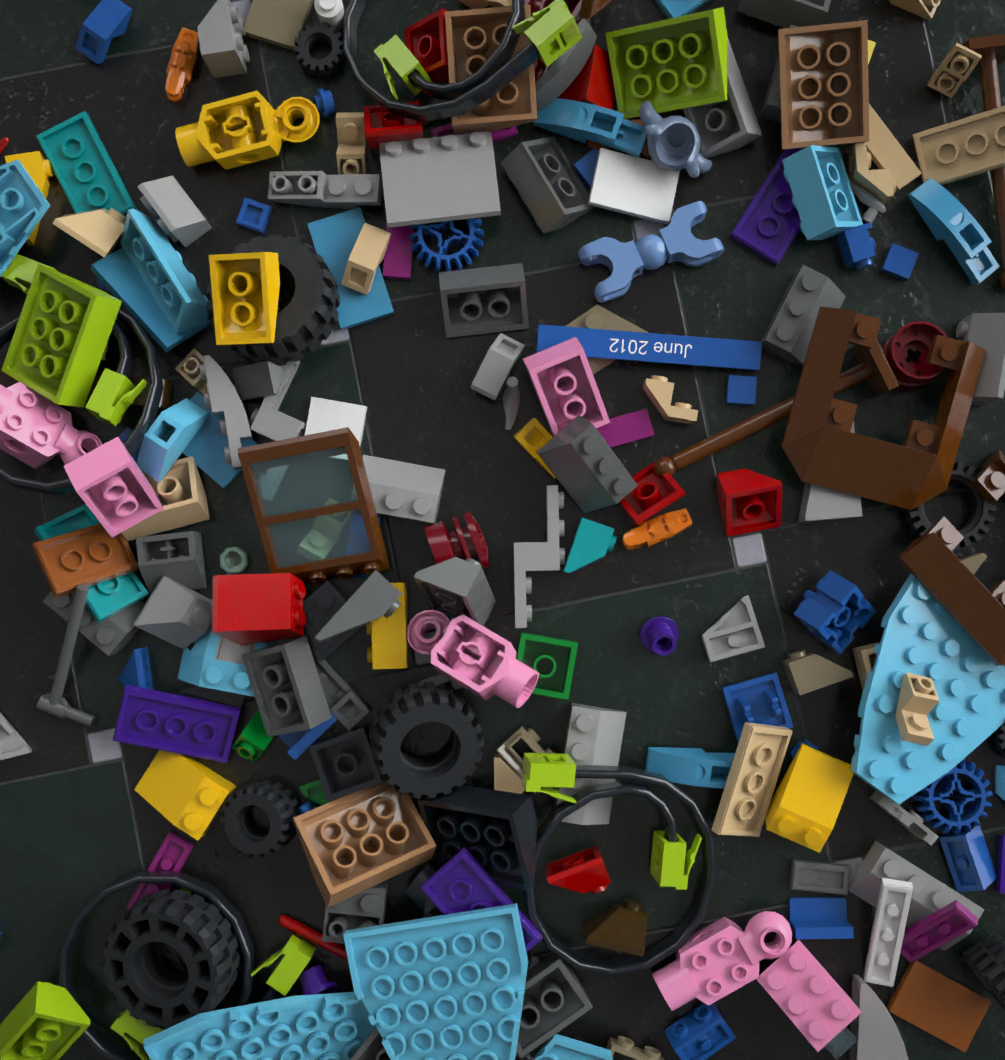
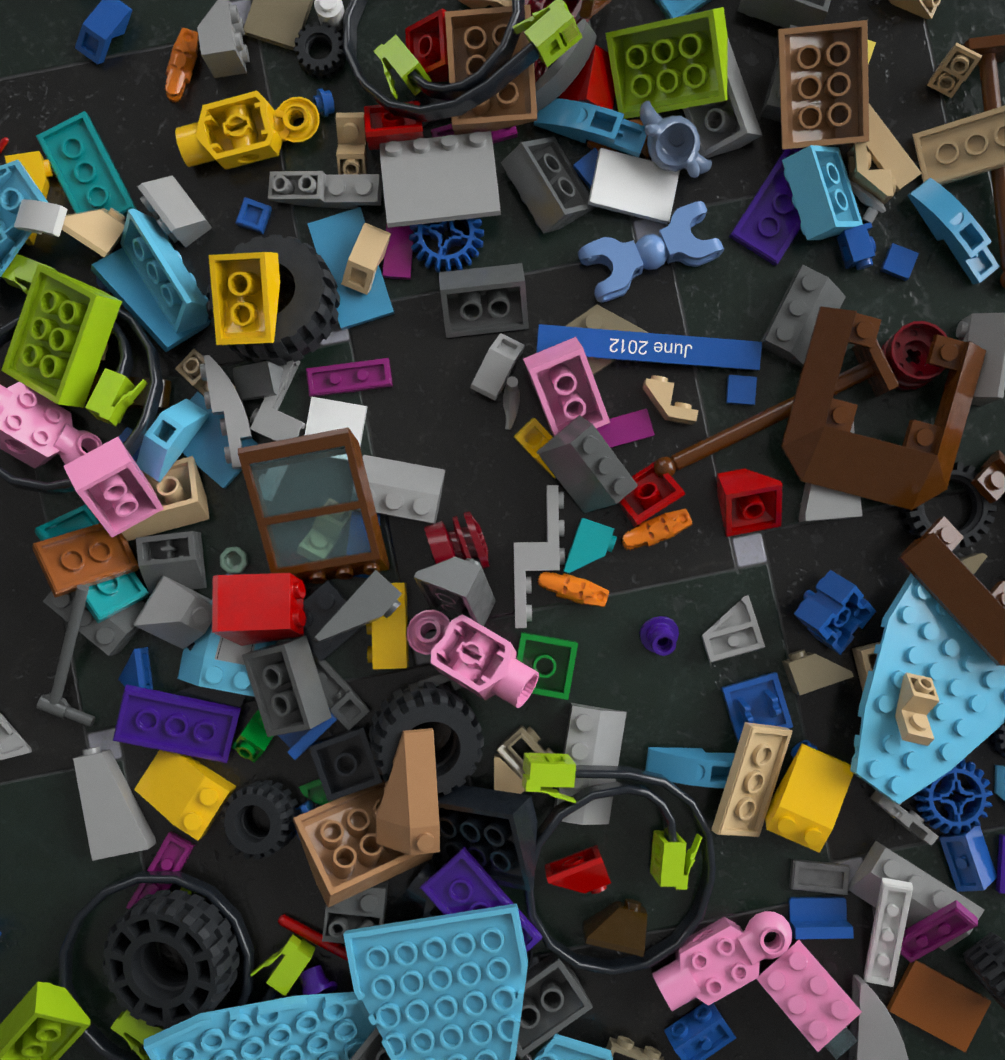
(40, 217): none -> white slope
(109, 807): none -> light grey slope
(349, 377): none -> magenta tile
(409, 806): none -> medium nougat wedge
(574, 589): none -> orange hinge

